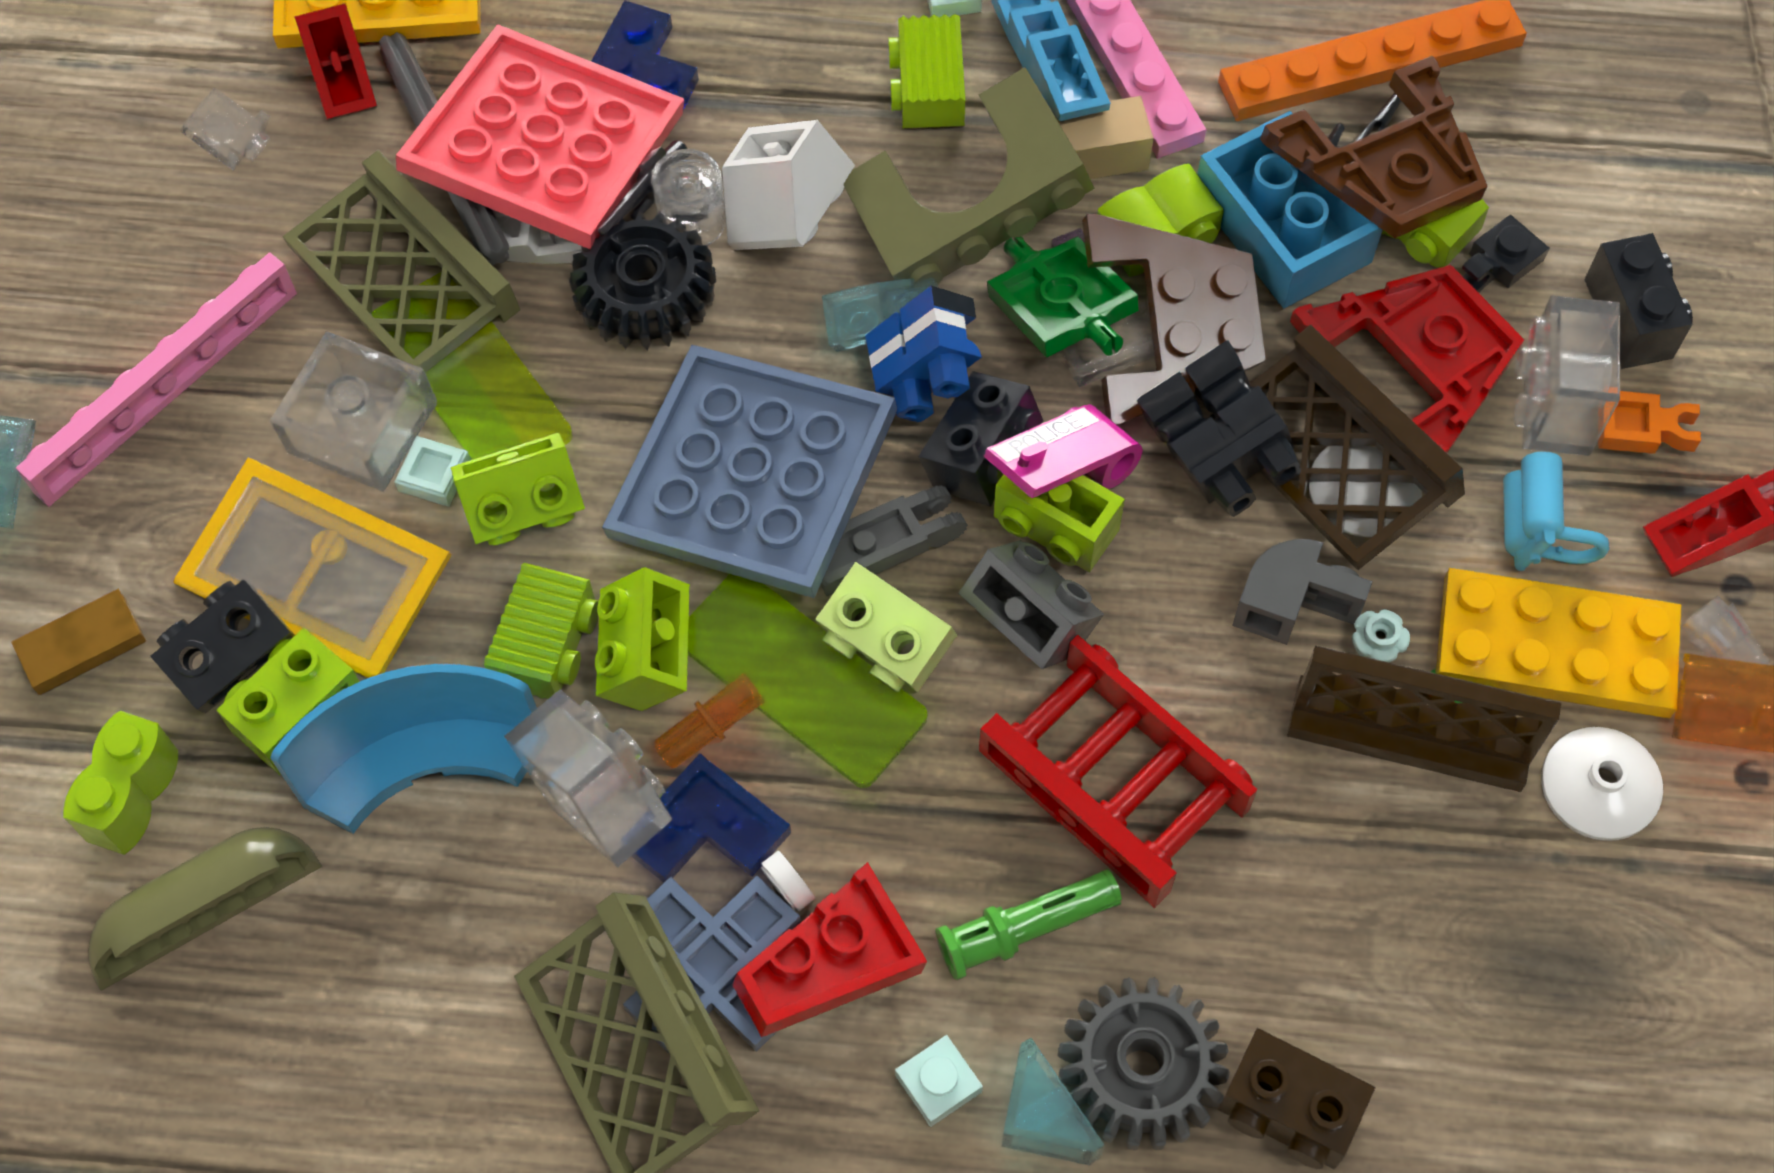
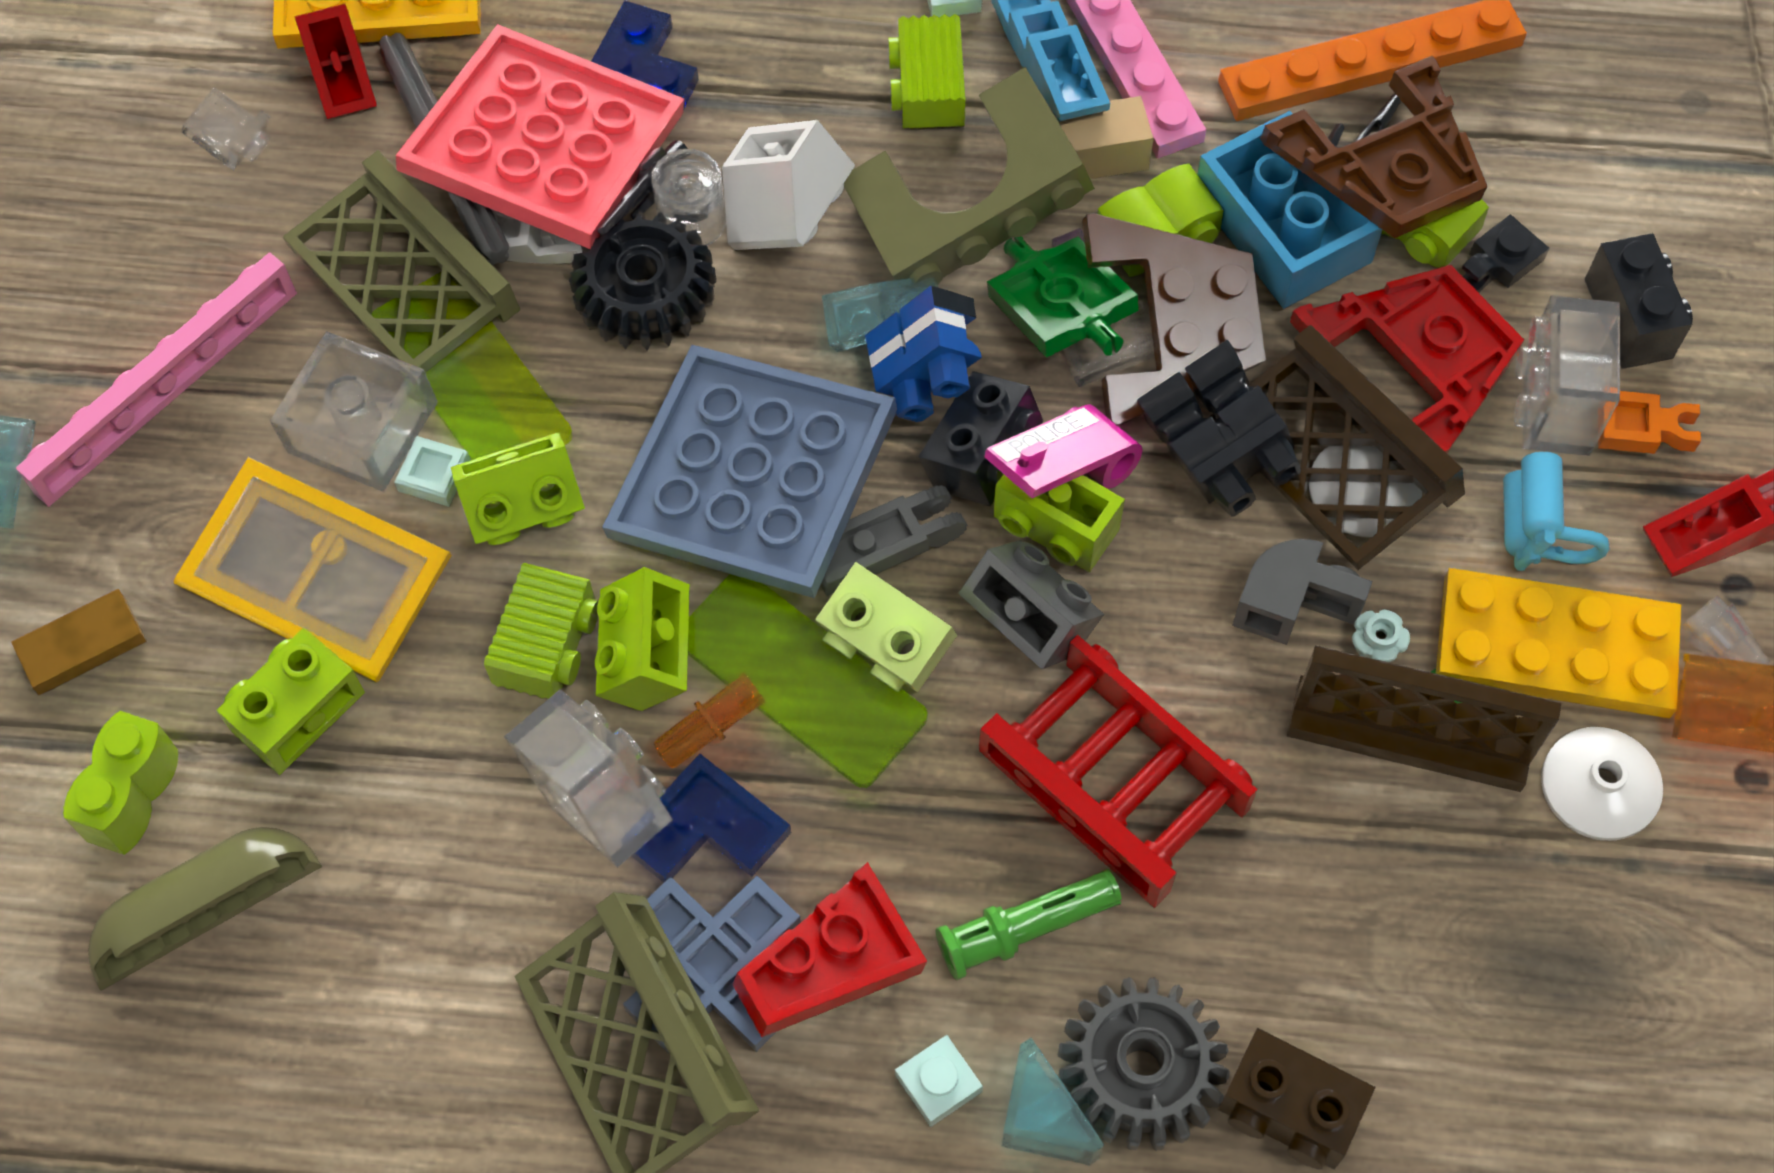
(226, 651): black brick -> none
(397, 729): dark azure panel -> none
(787, 881): white tile -> none

